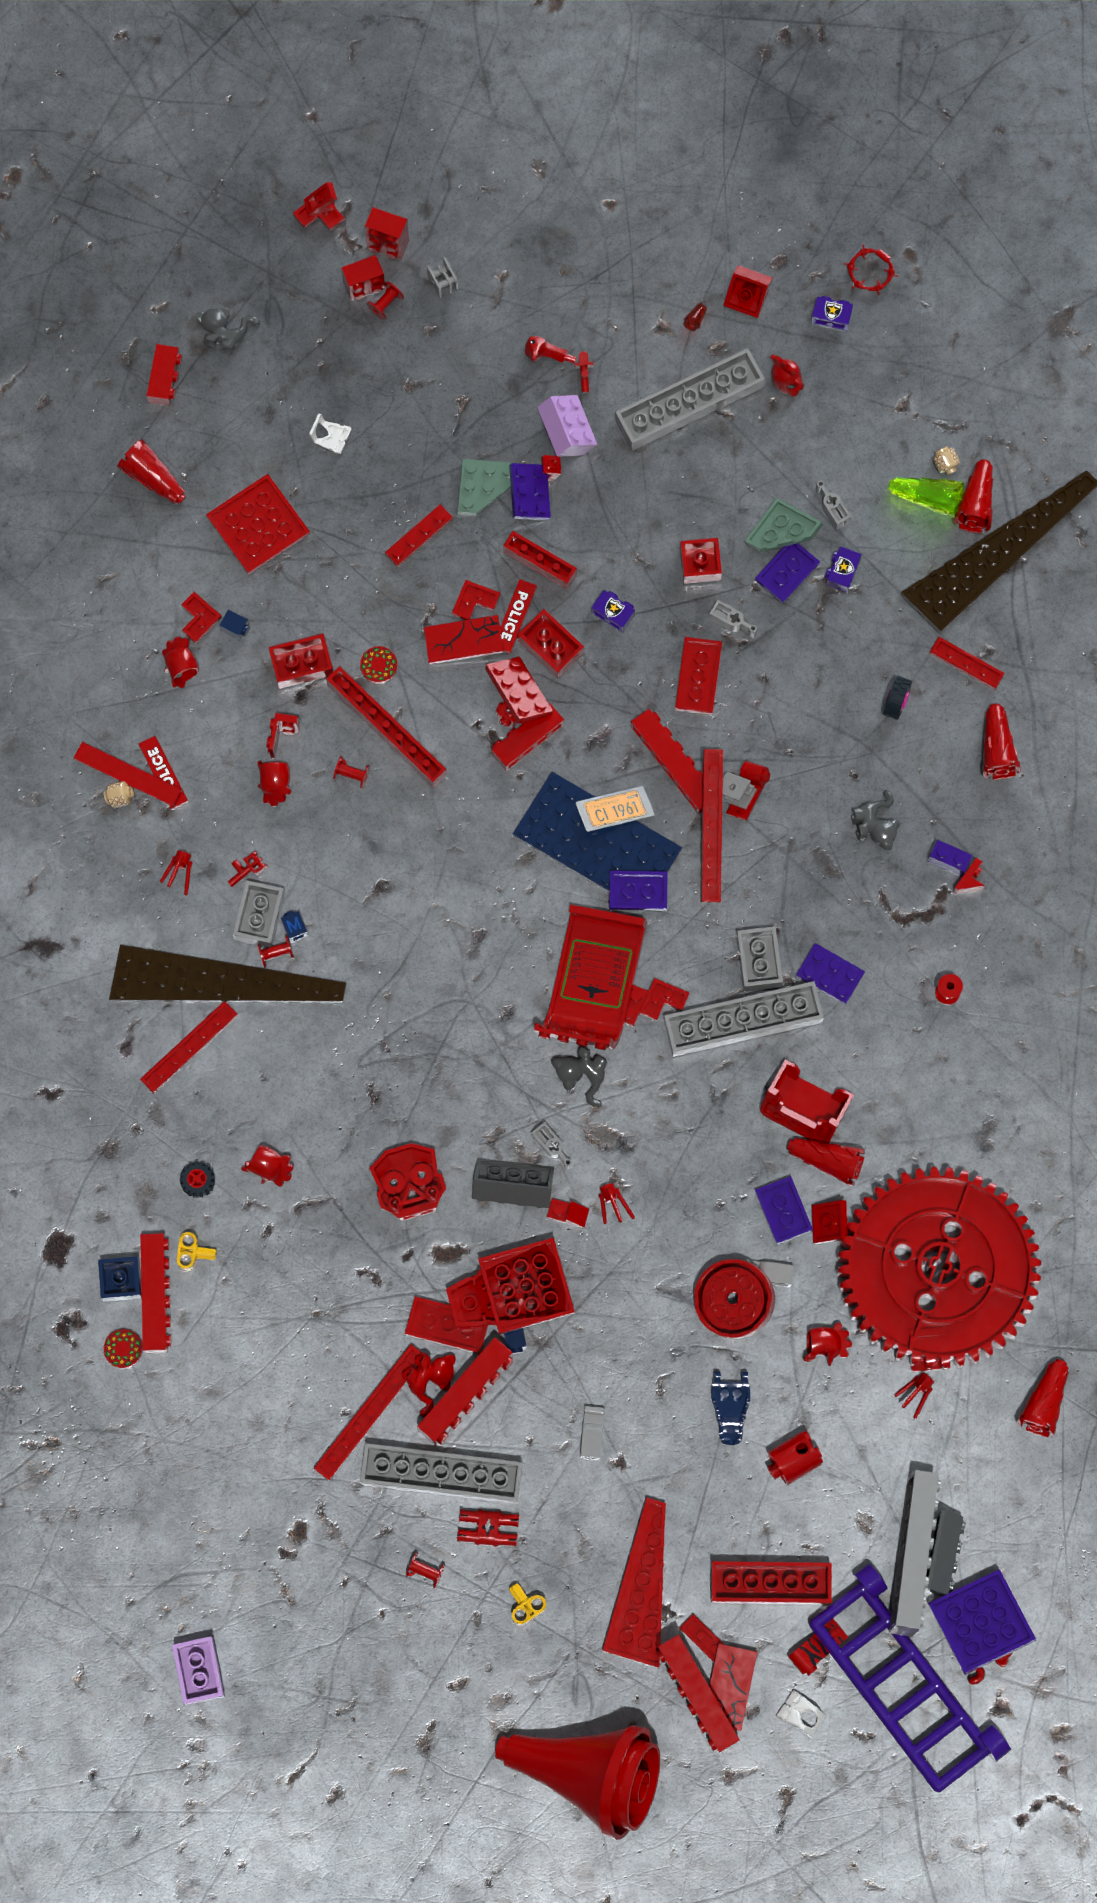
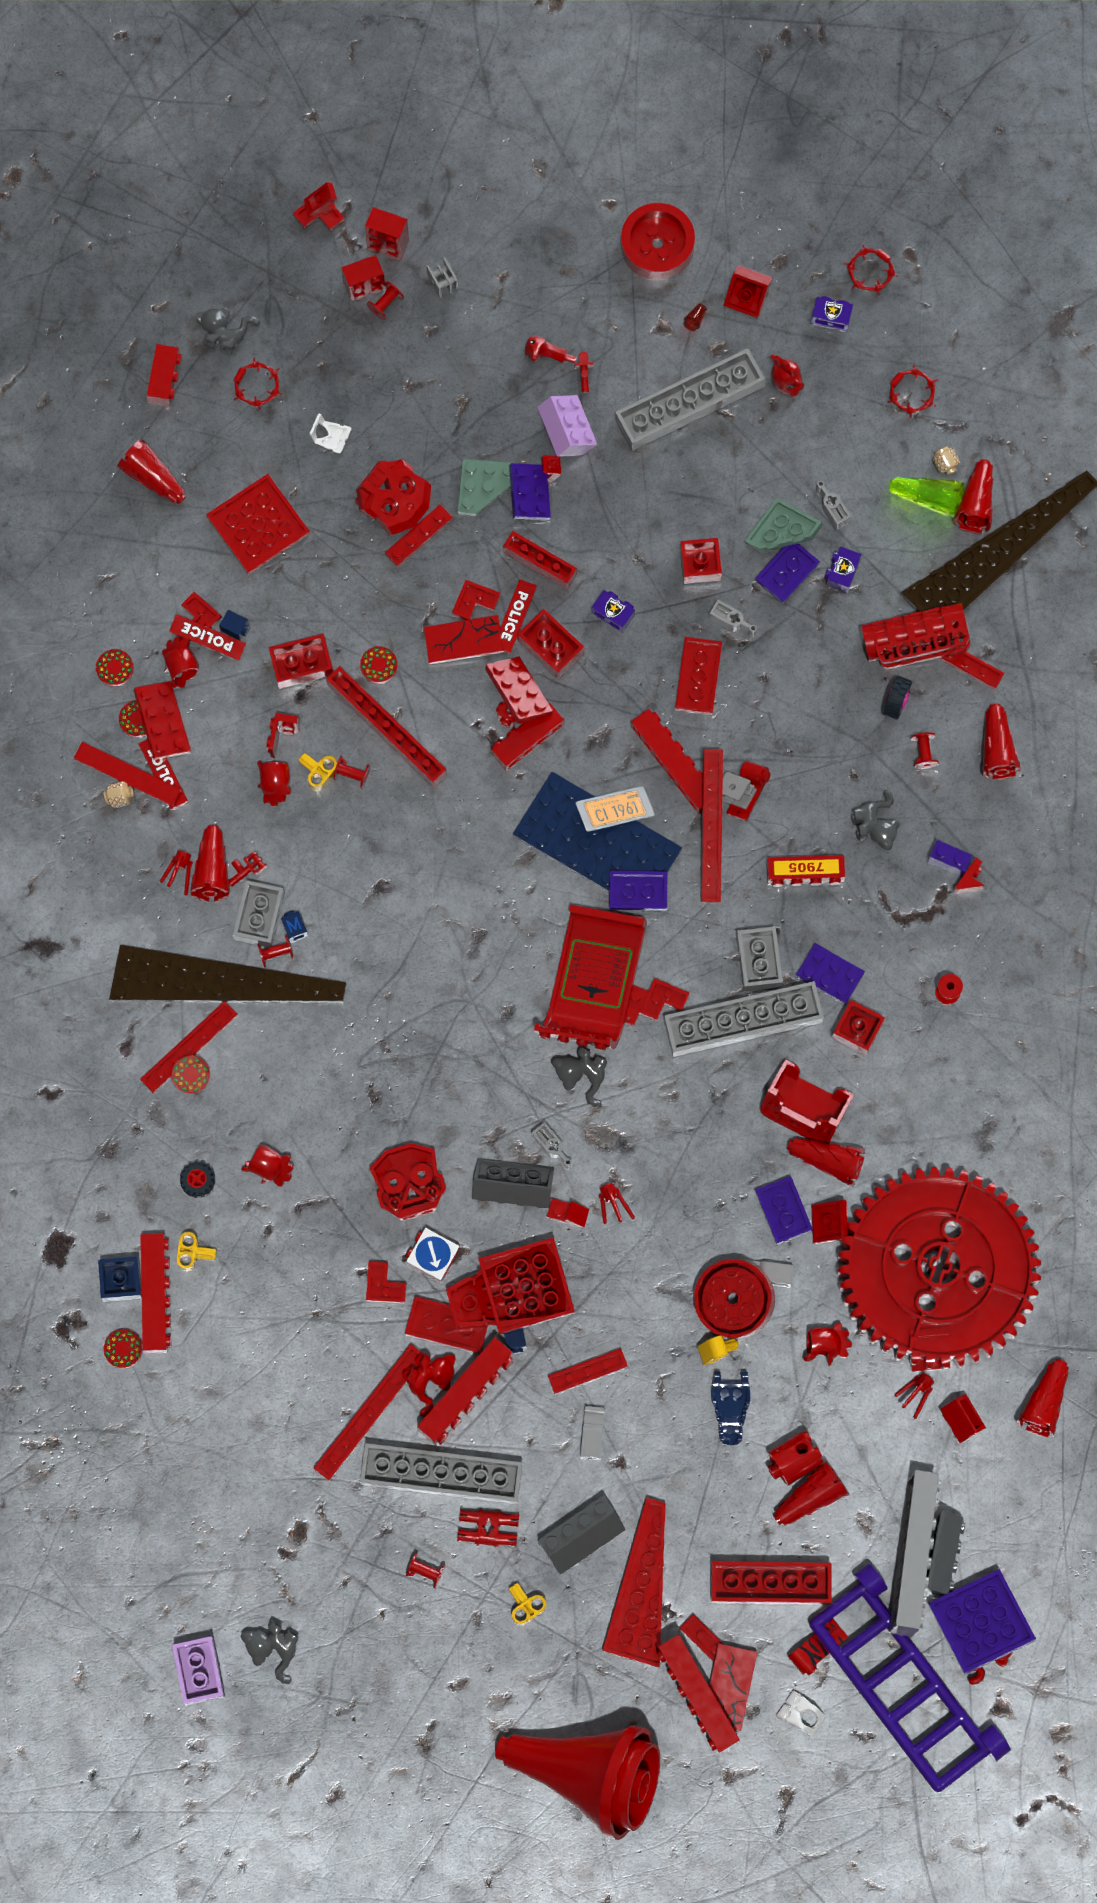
(114, 667): none -> tile
(131, 720): none -> tile
(162, 720): none -> red plate
(190, 1074): none -> tile
(207, 637): none -> red tile
(210, 868): none -> red cone
(241, 372): none -> red piece
(261, 1644): none -> dark grey animal
(318, 771): none -> yellow beam
(379, 1289): none -> red plate
(405, 505): none -> red brick
(432, 1255): none -> piece
(581, 1535): none -> dark grey slope
(587, 1371): none -> red tile
(656, 223): none -> red brick
(716, 1349): none -> yellow beam
(806, 870): none -> brick
(818, 1491): none -> red cone
(858, 1027): none -> red brick
(895, 381): none -> red piece
(915, 632): none -> red piece
(924, 750): none -> red piece
(962, 1418): none -> red brick

